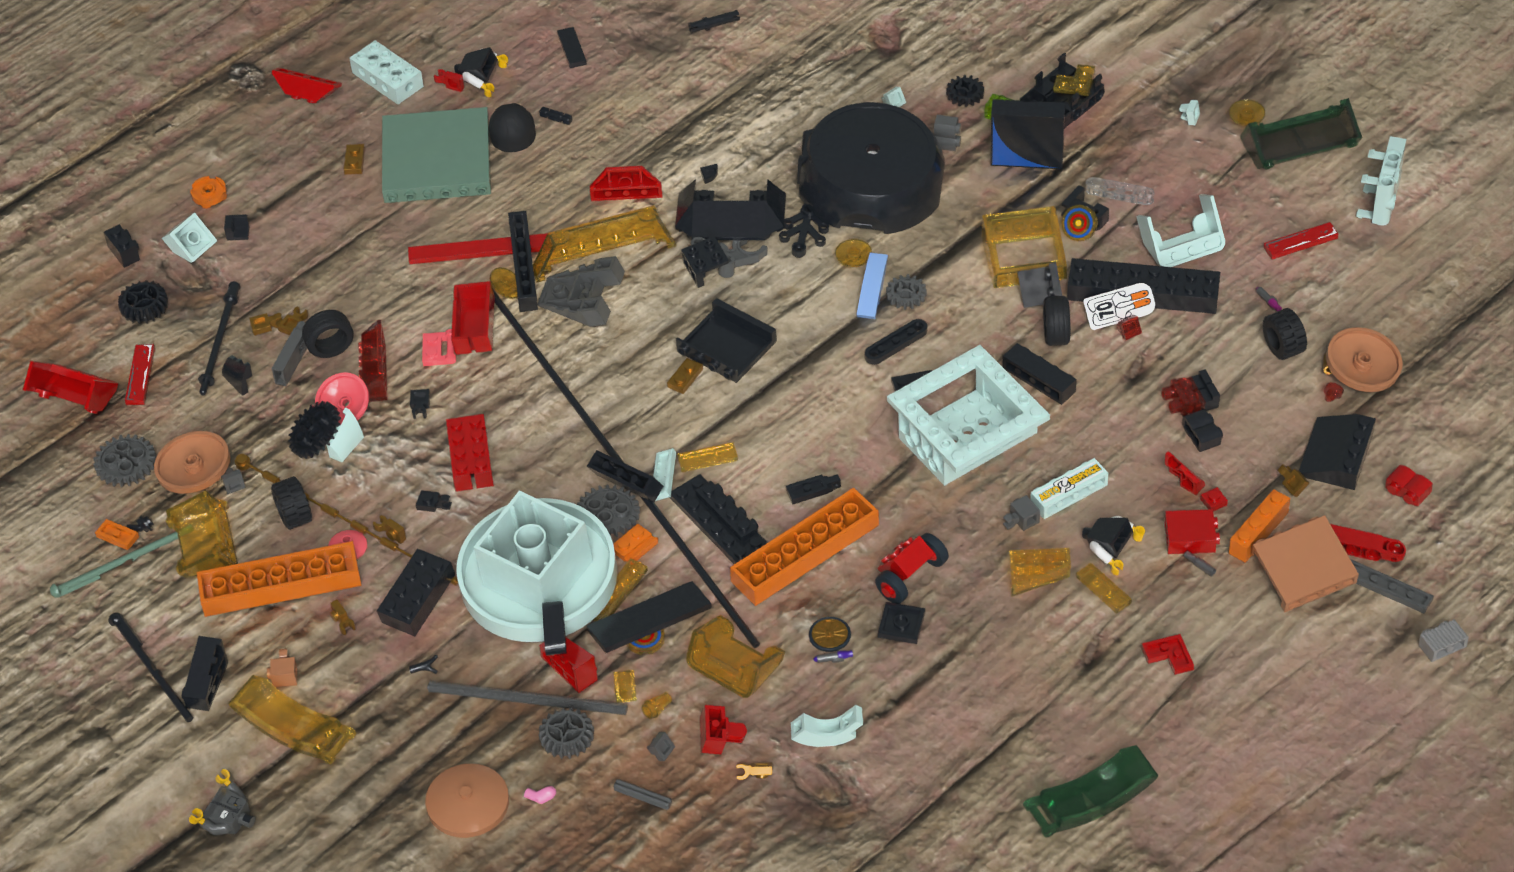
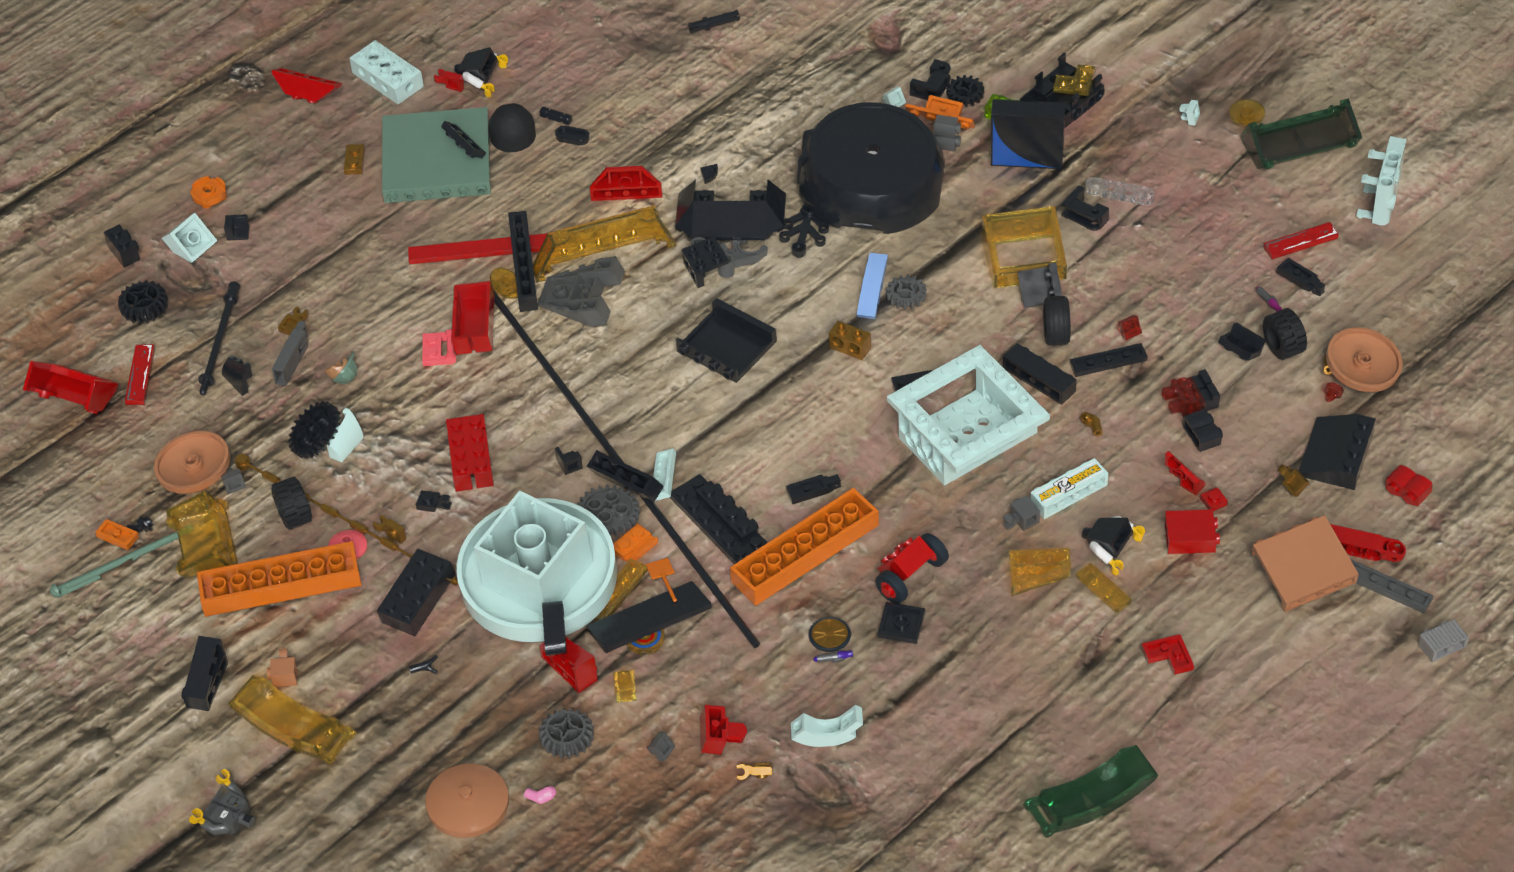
(116, 619): black bar -> none
(124, 460): dark grey gear -> none
(263, 323): pearl gold plate -> none
(322, 322): black tyre -> none
(339, 614): pearl gold plate -> none
(343, 372): none -> sand green piece
(343, 389): coral dish -> none
(374, 361): clear red slope -> none
(419, 402): black plate -> none
(463, 140): none -> black plate
(527, 698): dark grey axle -> none
(569, 461): none -> black panel
(571, 47): black tile -> none
(572, 135): none -> black tile
(642, 794): dark grey axle -> none
(655, 705): clear yellow cone -> none
(661, 569): none -> orange piece
(685, 375): pearl gold plate -> none
(707, 457): clear yellow tile -> none
(729, 661): clear yellow windscreen -> none
(850, 340): none -> pearl gold brick
(853, 252): clear yellow dish -> none
(896, 341): black plate -> none
(935, 84): none -> black piece
(941, 106): none -> orange bracket
(1079, 223): clear yellow tile -> none
(1093, 422): none -> pearl gold arm
(1108, 360): none -> black tile
(1118, 305): sticker -> none
(1171, 286): black brick -> none
(1201, 564): flat silver pin -> none
(1204, 240): light aqua windscreen -> none
(1243, 342): none -> black bracket
(1259, 525): orange brick -> none
(1301, 276): none -> black hinge

